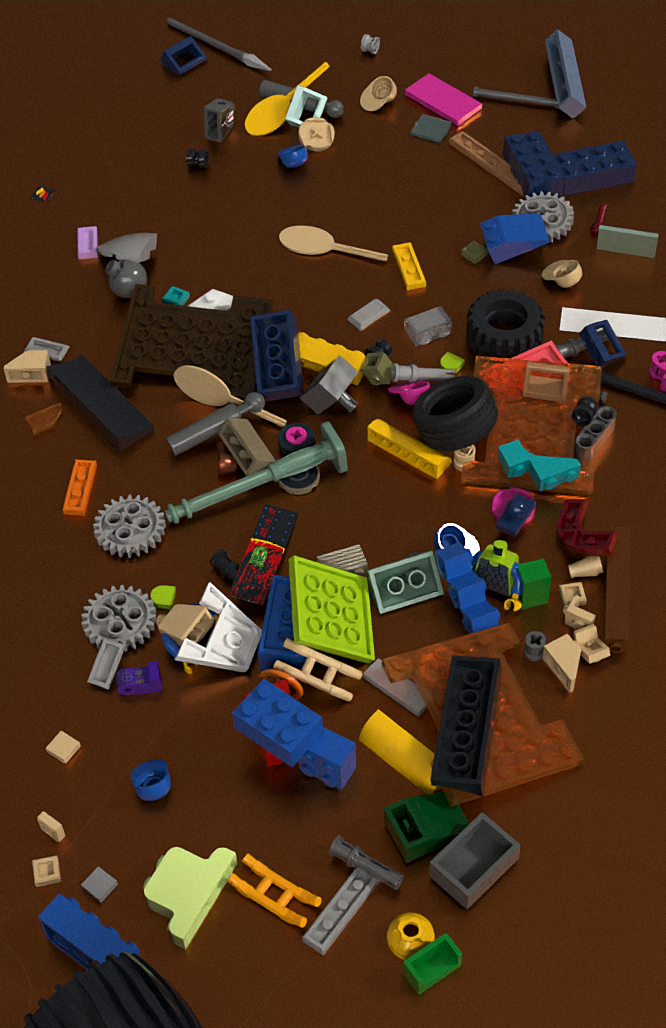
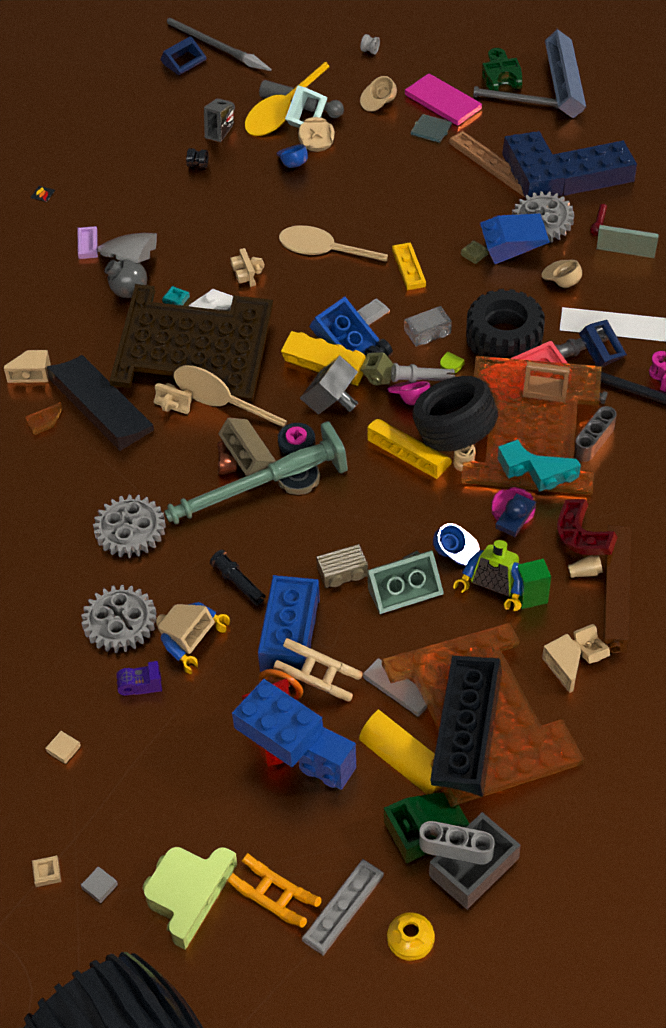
(51, 826): tan tile -> none
(55, 350): light grey tile -> none
(79, 487): orange tile -> none
(81, 933): blue brick -> none
(106, 663): light grey tile -> none
(151, 779): blue cap -> none
(163, 596): lime tile -> none
(172, 398): none -> tan hips
(212, 424): dark grey piece -> none
(231, 640): white wing -> none
(249, 267): none -> tan hips
(263, 554): black sticker -> none
(277, 355): dark blue brick -> none
(331, 610): lime plate -> none
(344, 326): none -> blue slope
(357, 858): flat silver pin -> none
(432, 963): green panel -> none
(447, 833): none -> light grey beam
(466, 588): blue brick -> none
(501, 70): none -> dark green piece
(534, 645): dark grey bush -> none
(568, 592): tan tile -> none
(575, 616): tan bracket -> none
(584, 411): black wheel -> none

